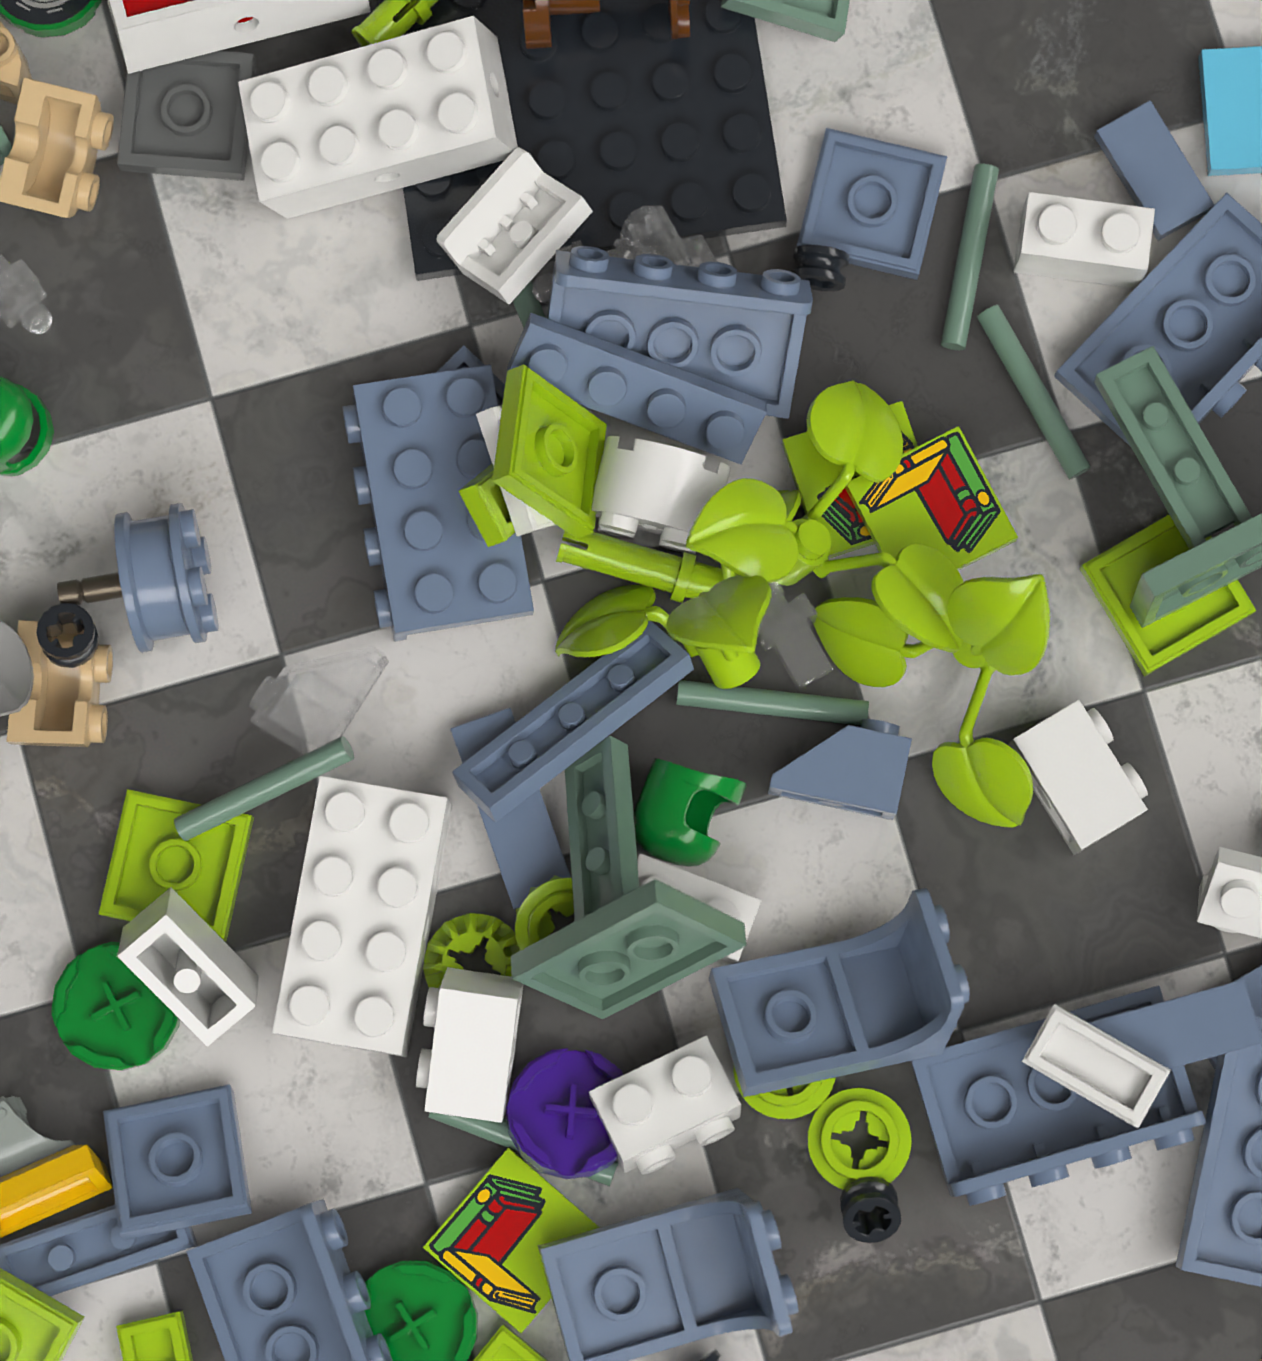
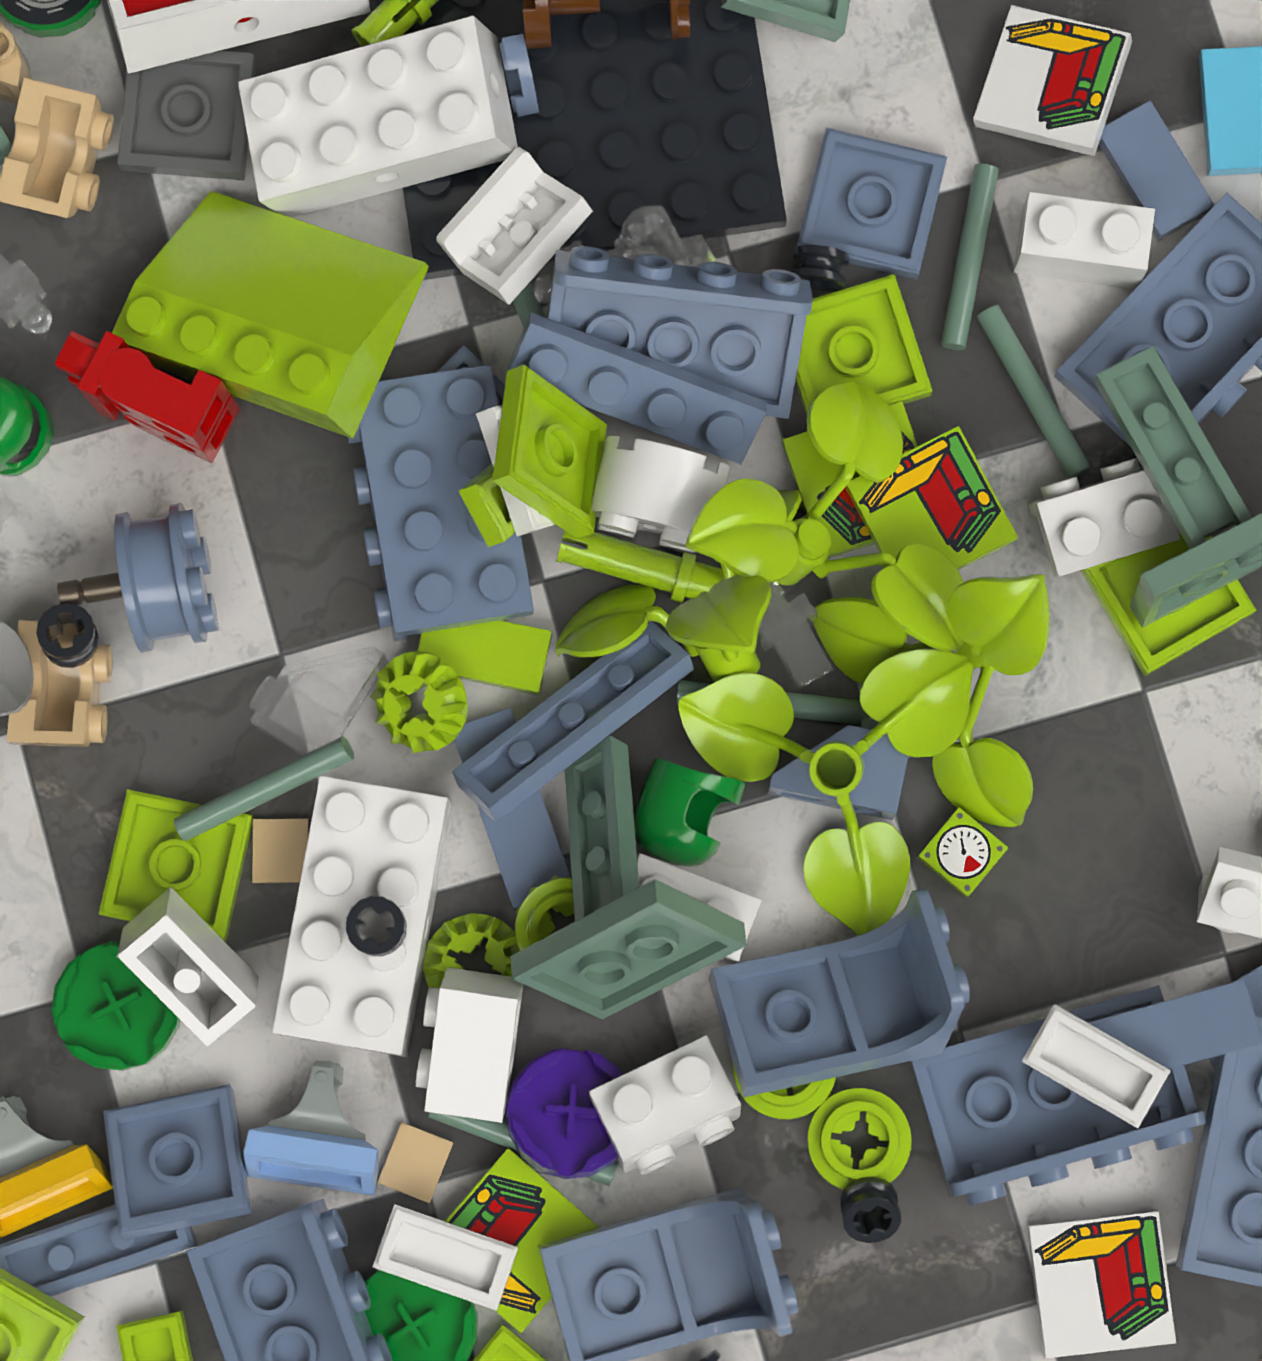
(128, 383): none -> red hips
(273, 310): none -> lime slope
(279, 850): none -> tan piece
(314, 1142): none -> light blue piece
(382, 907): none -> black bush
(415, 1162): none -> tan piece
(443, 699): none -> lime gear
(445, 1257): none -> white tile
(493, 653): none -> lime tile
(518, 75): none -> sand blue tile
(865, 339): none -> lime tile
(917, 701): none -> lime plant
(962, 852): none -> tile
(1052, 80): none -> tile
(1080, 776): white brick -> none
(1101, 519): none -> white bracket
(1101, 1284): none -> tile

